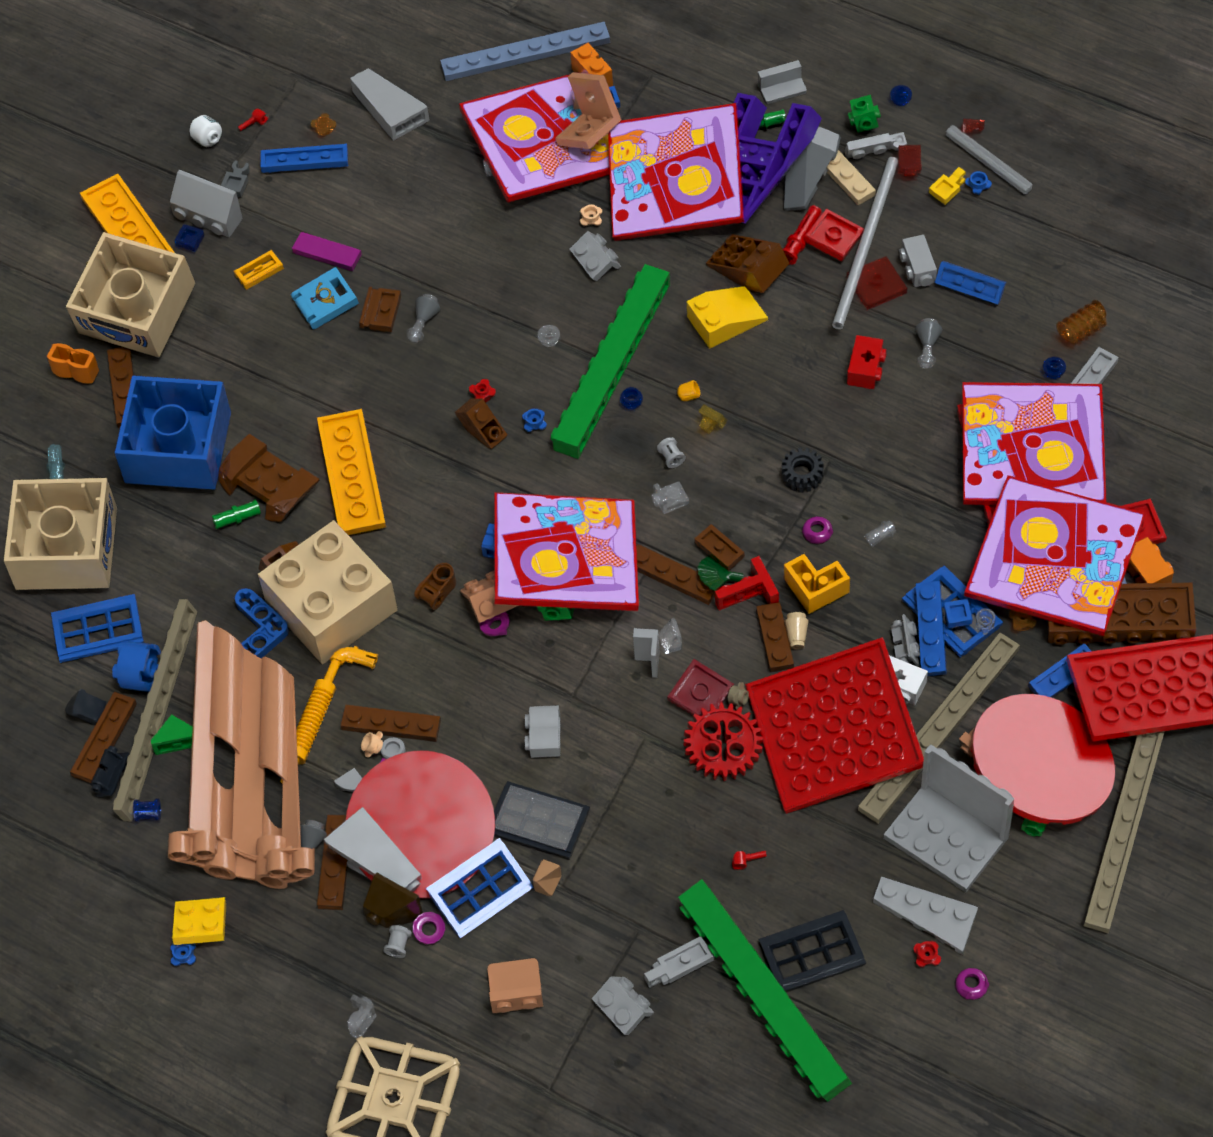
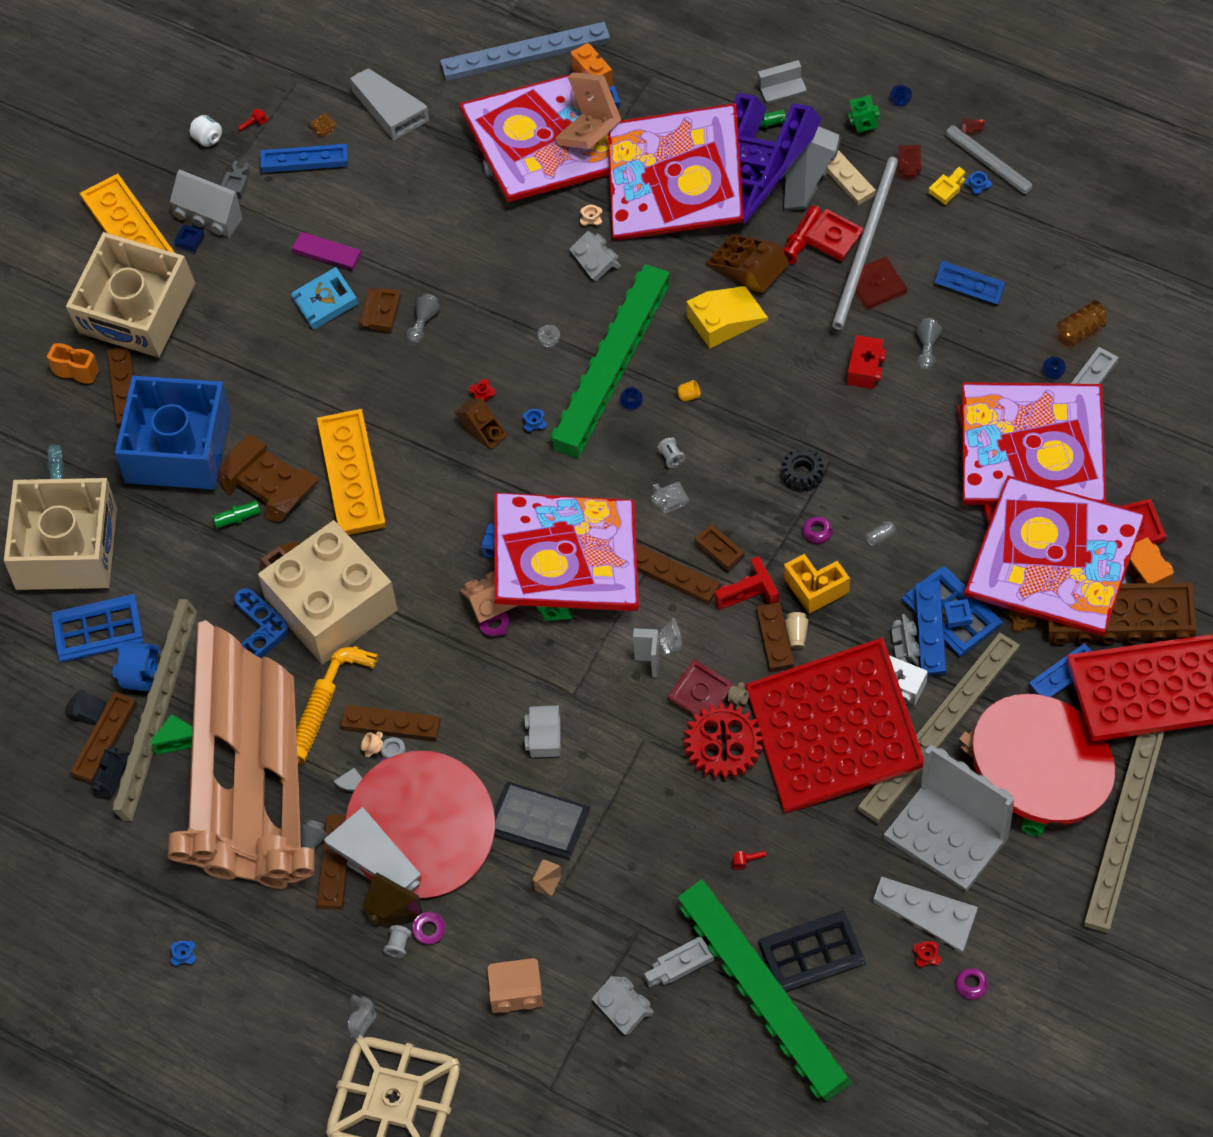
(147, 809): clear blue bush -> none
(199, 921): yellow plate -> none
(260, 271): light orange tile -> none
(435, 590): reddish brown piece -> none
(492, 907): piece -> none
(711, 419): clear yellow tile -> none
(714, 574): dark green hand -> none
(875, 144): light grey hinge -> none
(918, 260): light grey brick -> none
(987, 616): clear hose -> none

